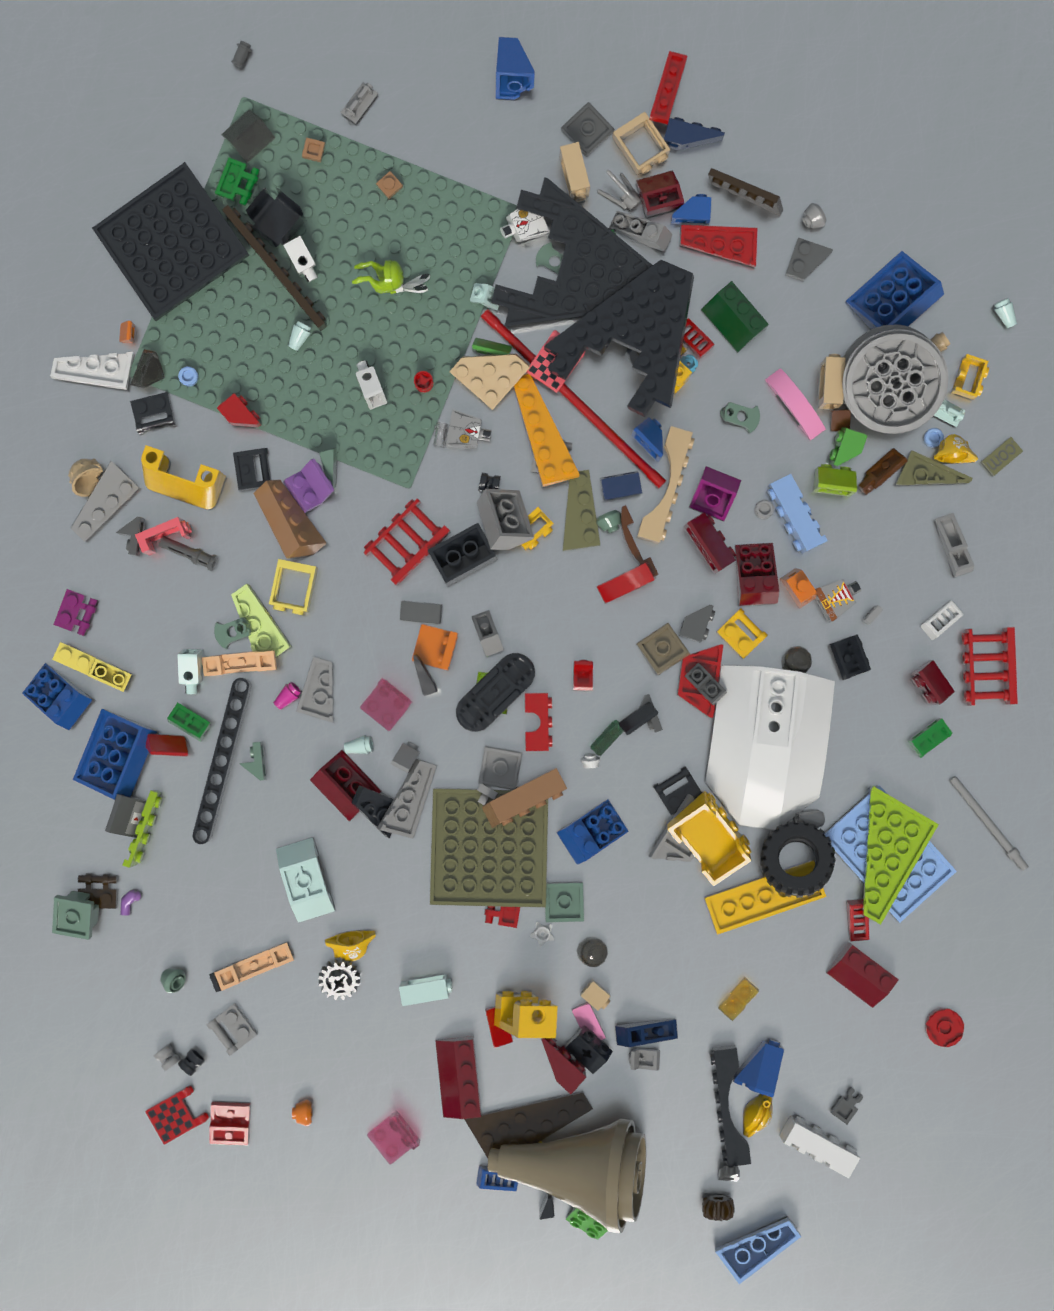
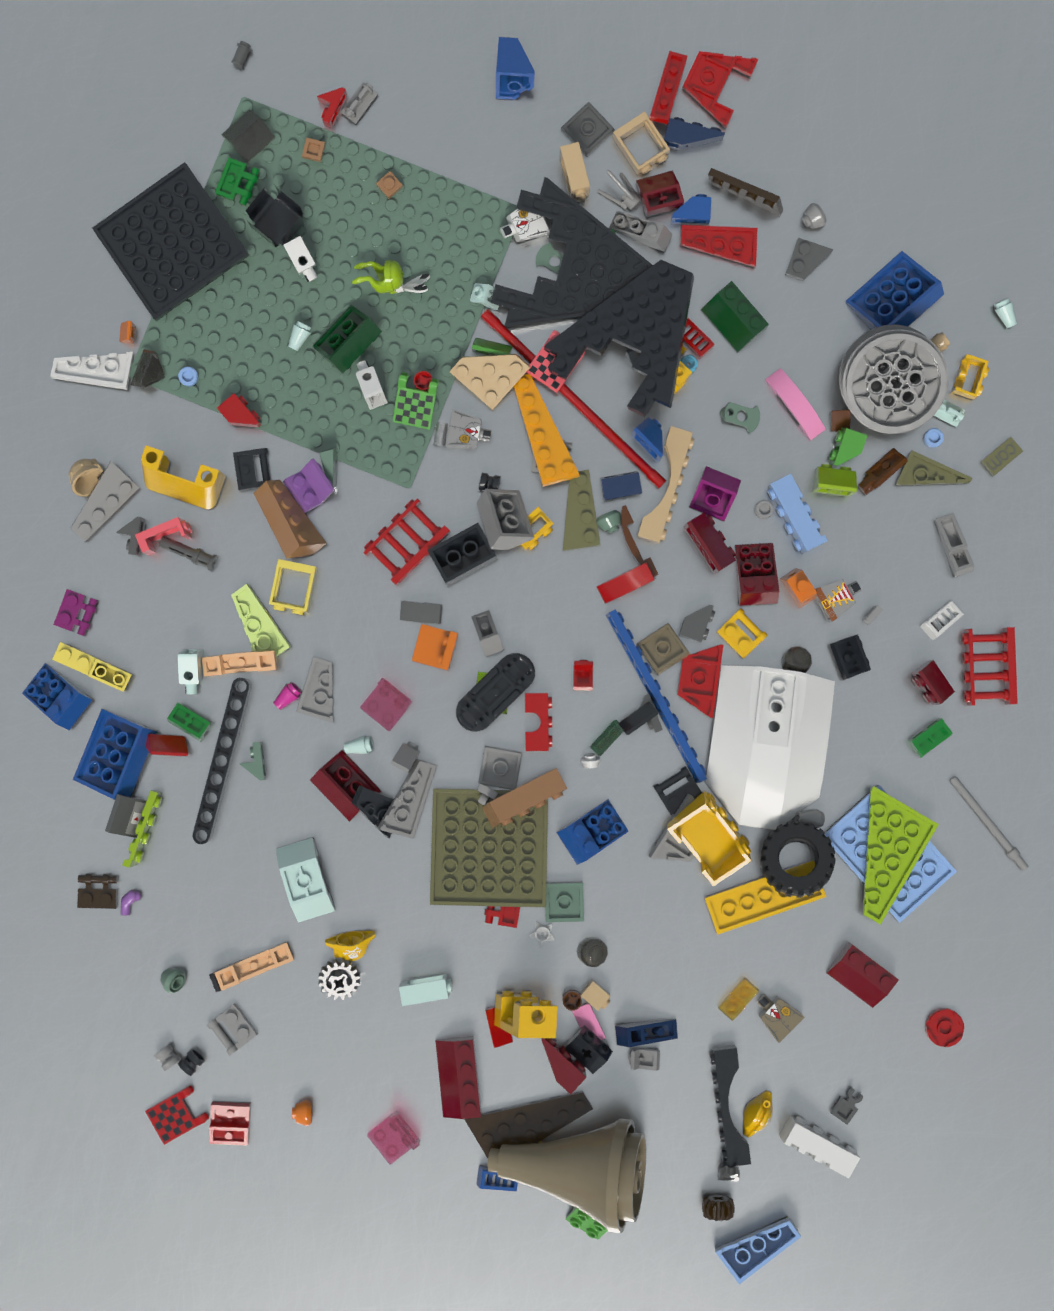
(74, 915): sand green panel -> none
(150, 407): black plate -> none
(222, 631): sand green piece -> none
(280, 273): dark brown plate -> none
(334, 100): none -> red slope
(347, 338): none -> dark green slope
(414, 405): none -> bright green flag
(427, 683): black slope -> none
(547, 1207): black slope -> none
(570, 1002): none -> reddish brown wheel
(661, 703): none -> blue plate
(705, 684): dark grey slope -> none
(709, 77): none -> red wing
(761, 1068): blue slope -> none
(779, 1016): none -> dark tan torso
(831, 382): tan window -> none
(856, 904): red slope -> none
(955, 450): yellow hat -> none

